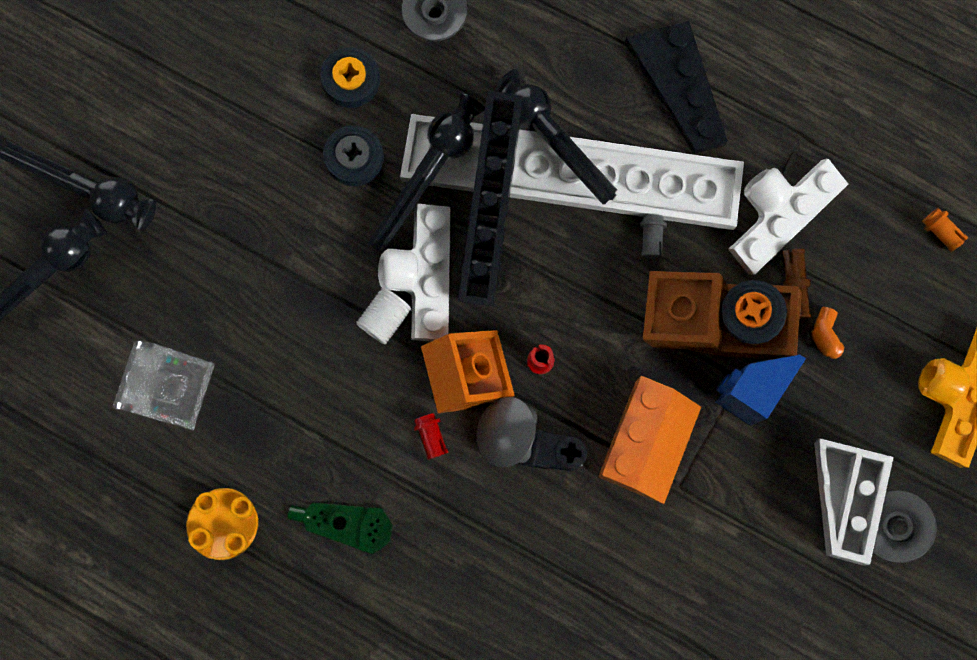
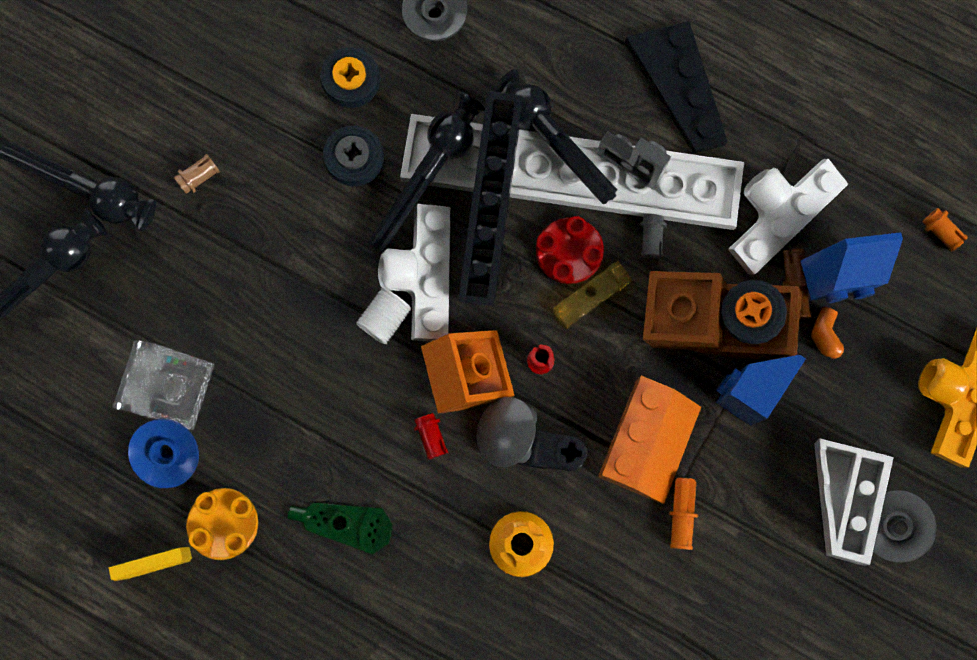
(150, 564): none -> yellow tile
(151, 461): none -> blue dish
(196, 174): none -> medium nougat pin
(501, 540): none -> light orange piece
(569, 250): none -> red dish
(604, 285): none -> clear yellow piece
(643, 162): none -> dark grey plate
(683, 513): none -> orange axle
(851, 267): none -> blue slope

